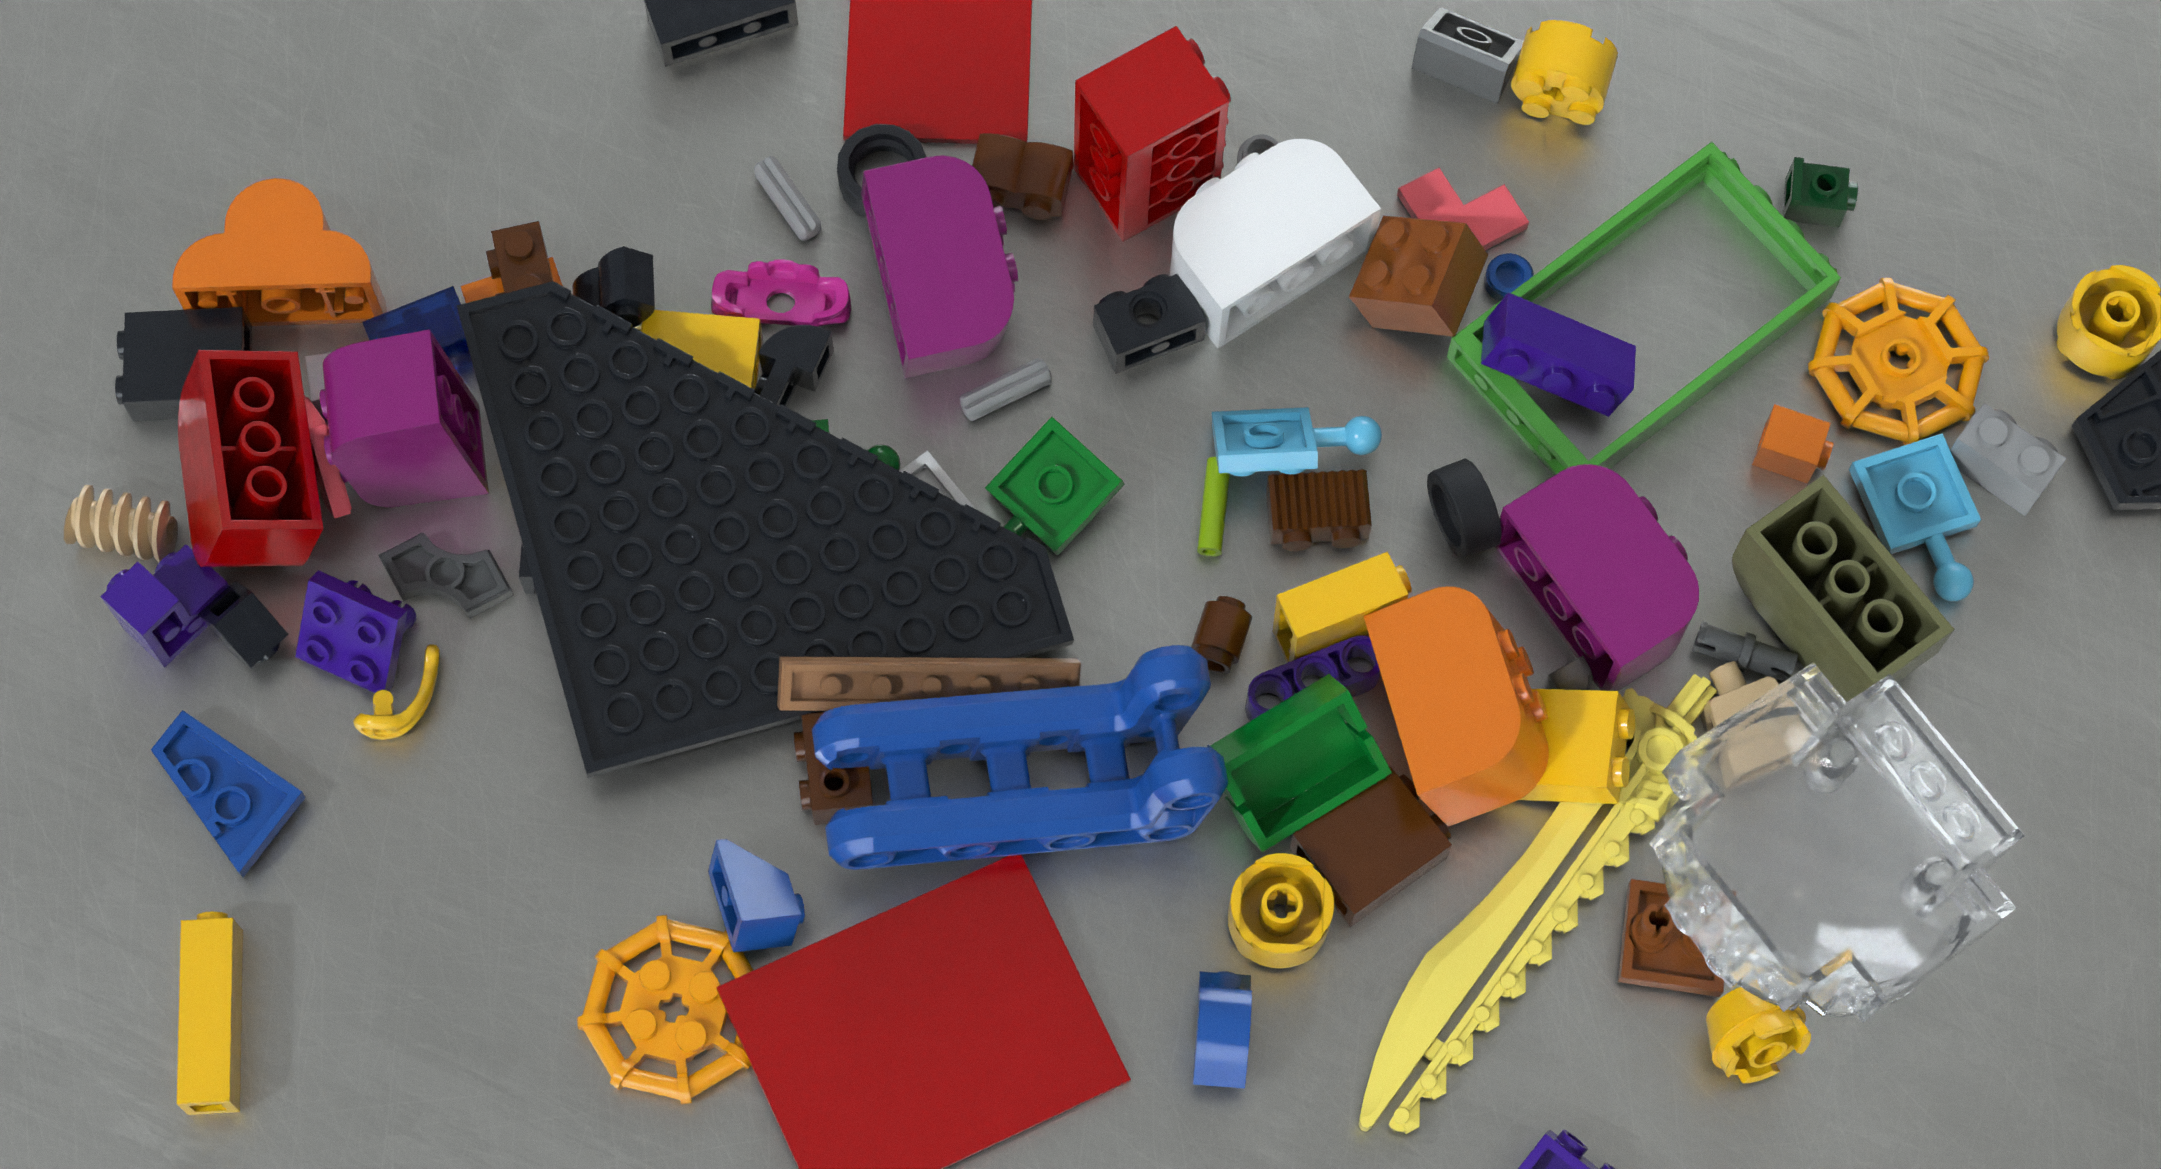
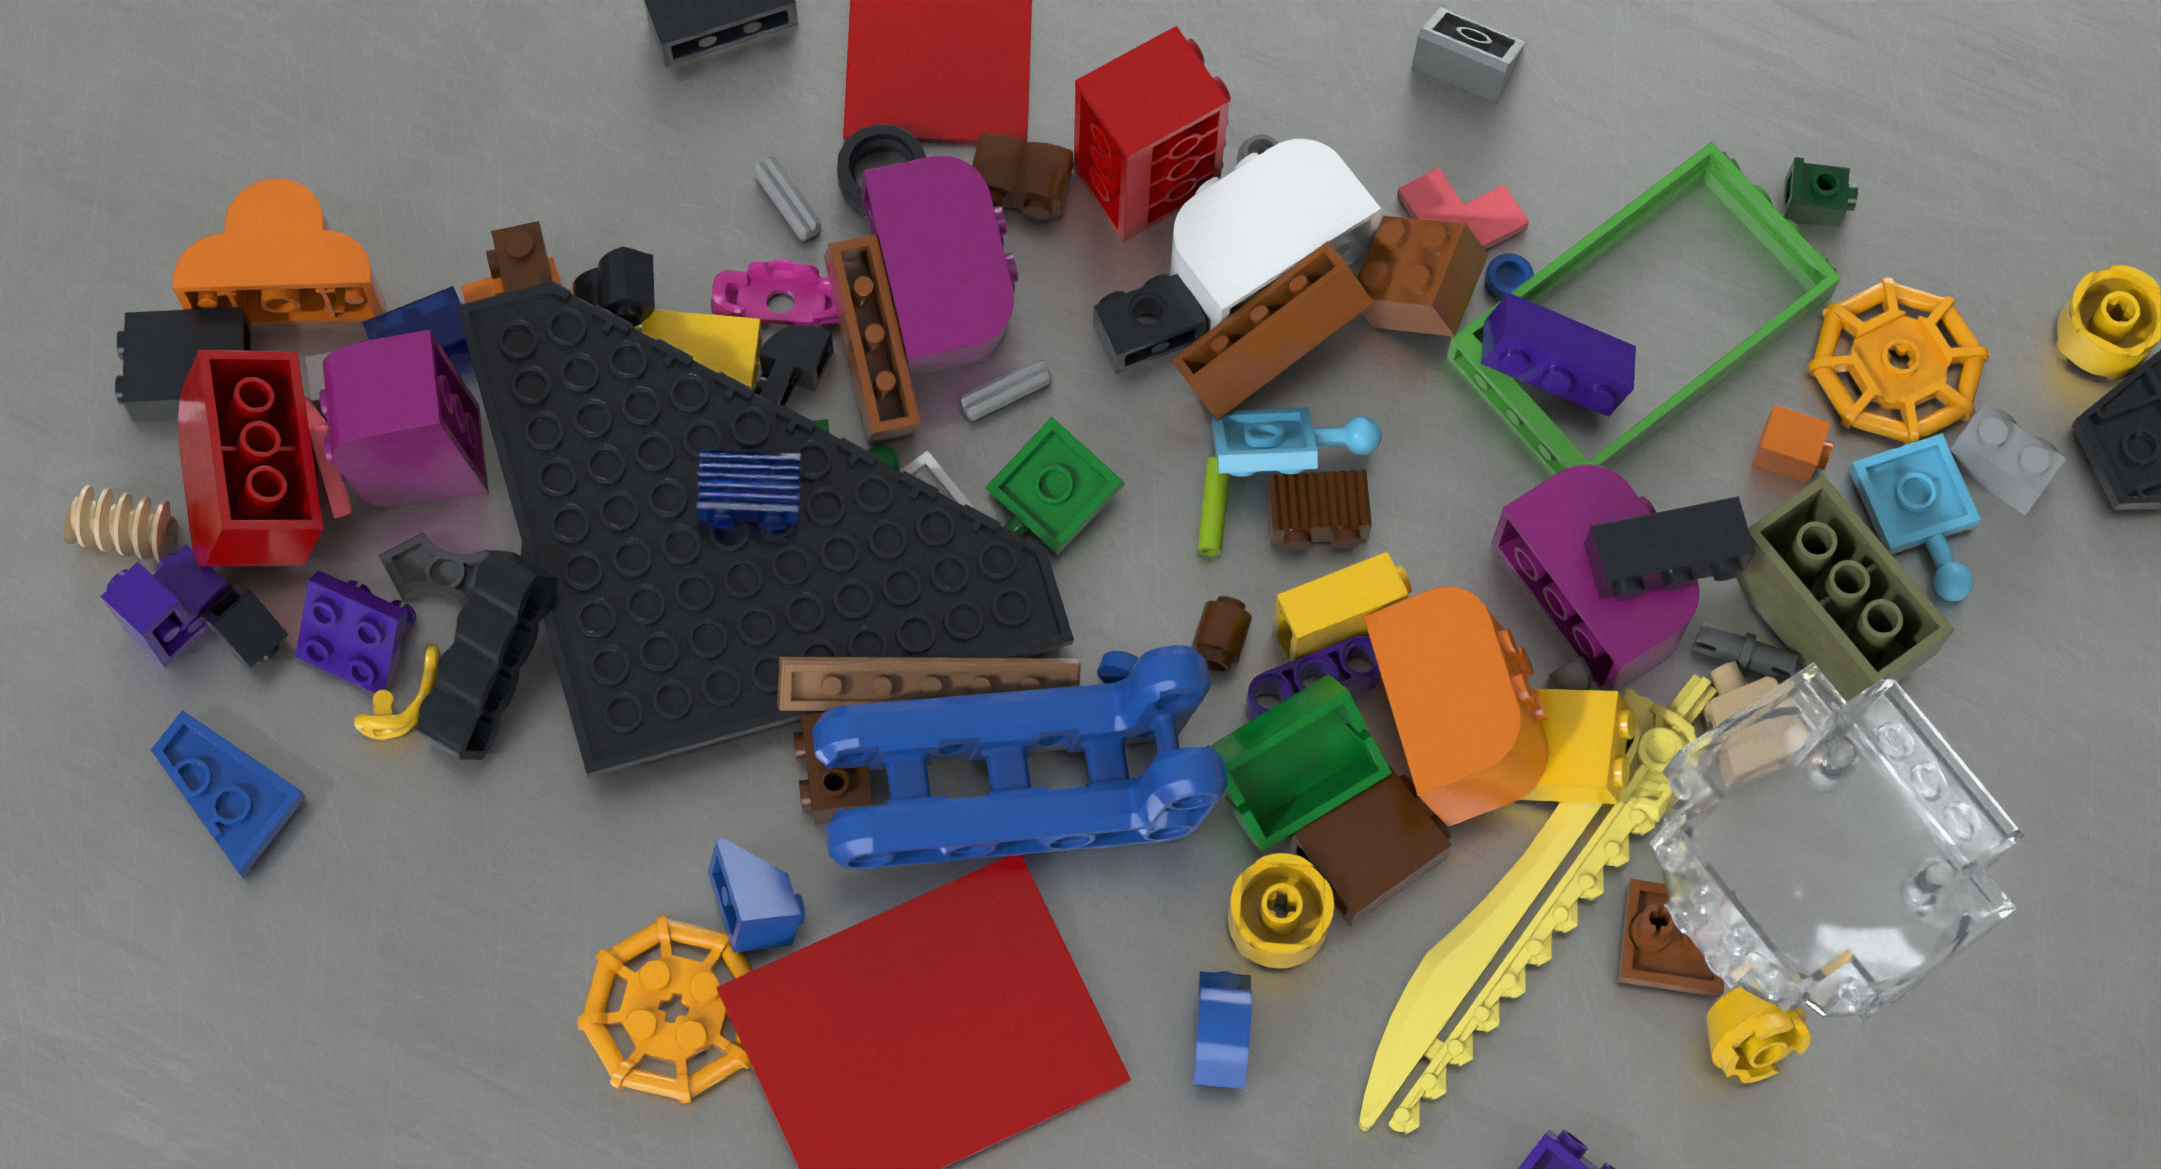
(210, 1014): yellow brick -> none
(488, 650): none -> black brick
(748, 488): none -> clear blue brick
(871, 338): none -> dark orange brick
(1116, 666): none -> blue tile
(1272, 330): none -> dark orange brick
(1464, 508): black tyre -> none
(1564, 72): yellow brick -> none
(1669, 549): none -> black brick

